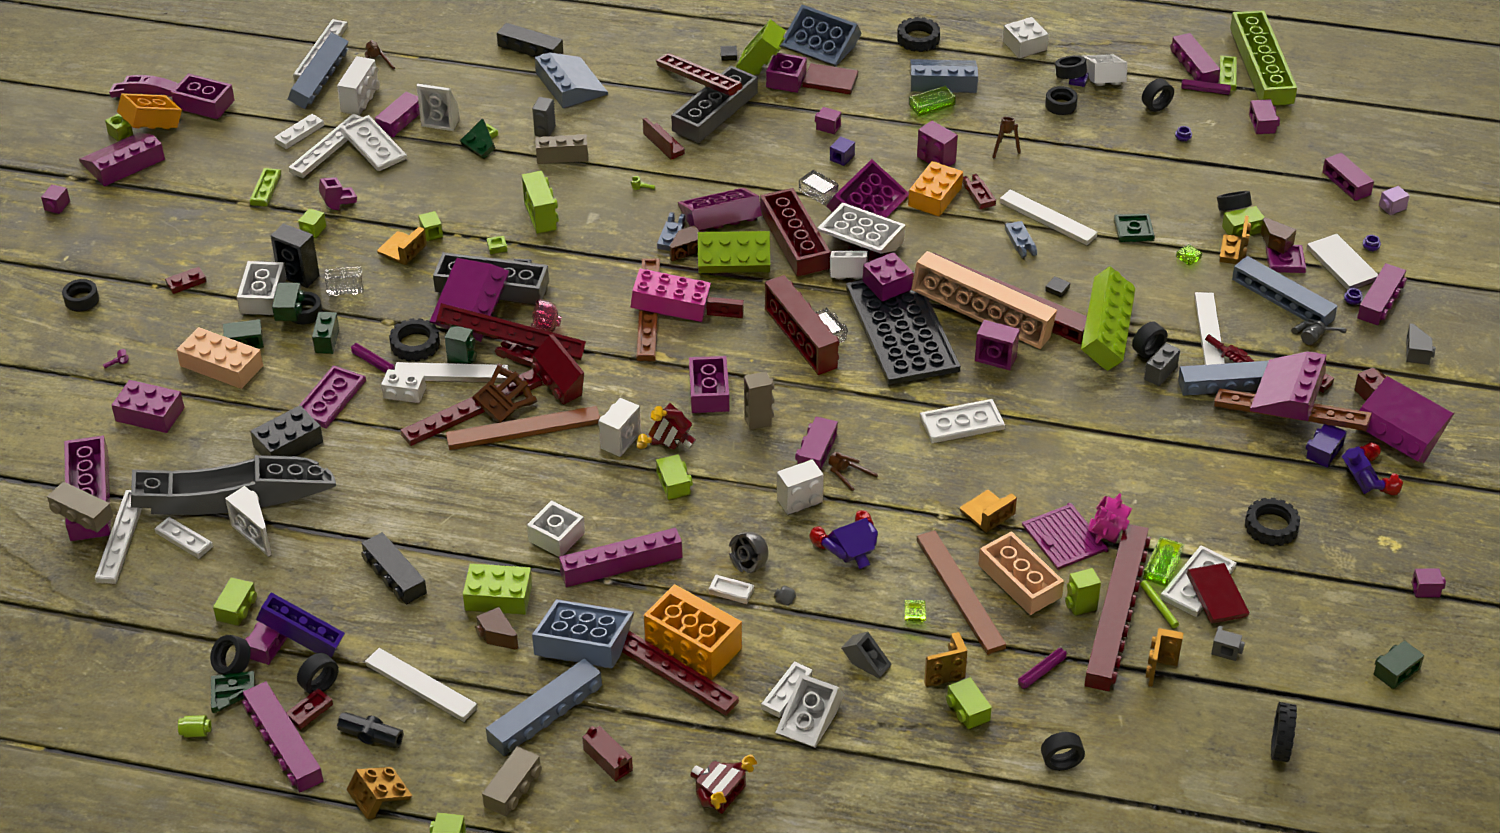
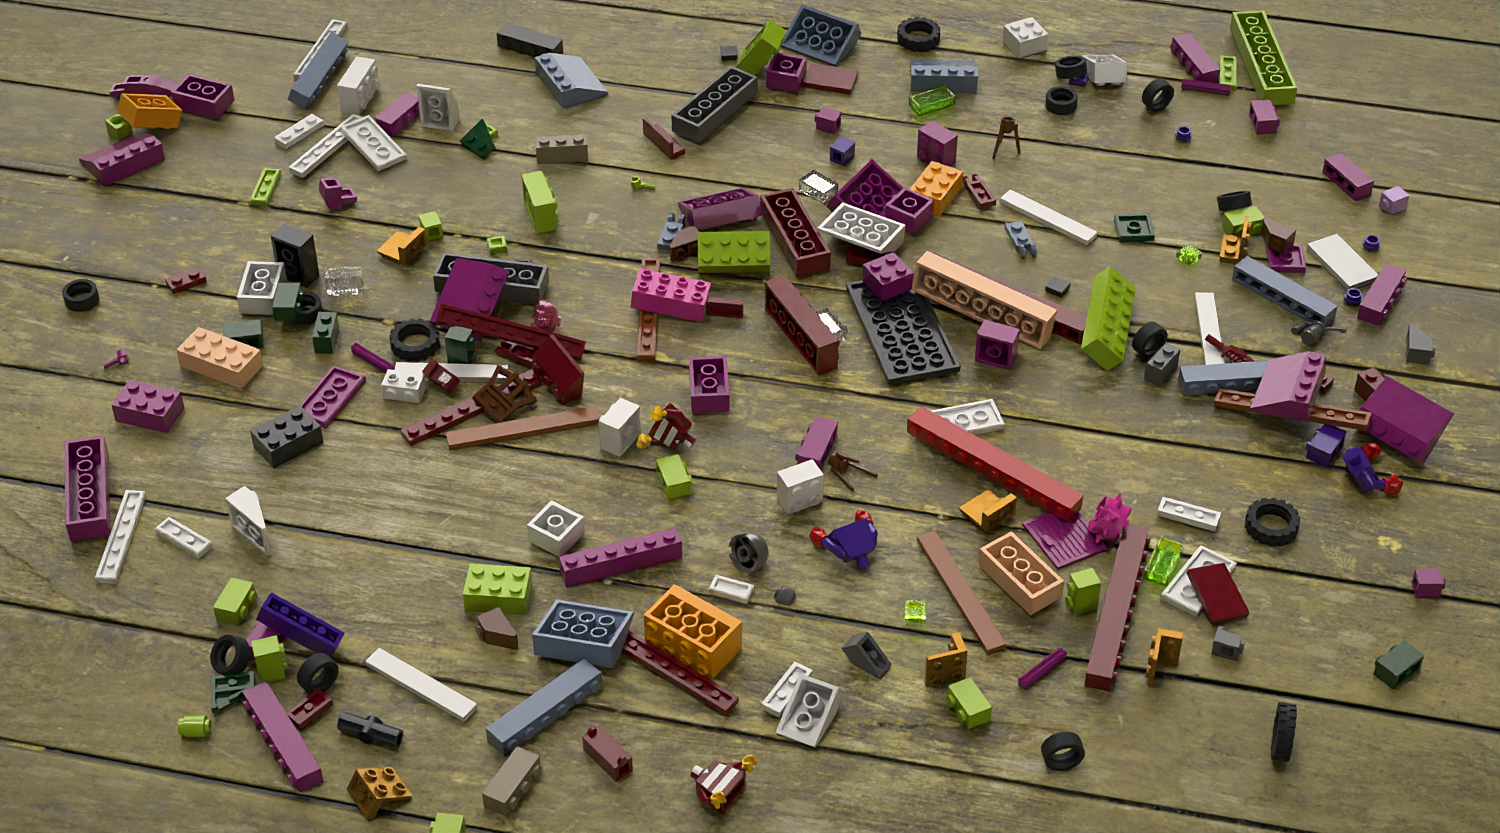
(55, 199): magenta brick -> none
(80, 506): dark tan brick -> none
(204, 490): dark grey slope -> none
(269, 659): none -> lime brick
(312, 222): lime brick -> none
(373, 50): reddish brown plant -> none
(393, 568): brick -> none
(440, 376): none -> dark red leg
(543, 117): dark grey brick -> none
(699, 74): dark red plate -> none
(758, 400): dark tan brick -> none
(847, 264): white brick -> none
(910, 209): none -> magenta brick
(995, 463): none -> brick
(1159, 604): lime bar -> none
(1189, 514): none -> white plate

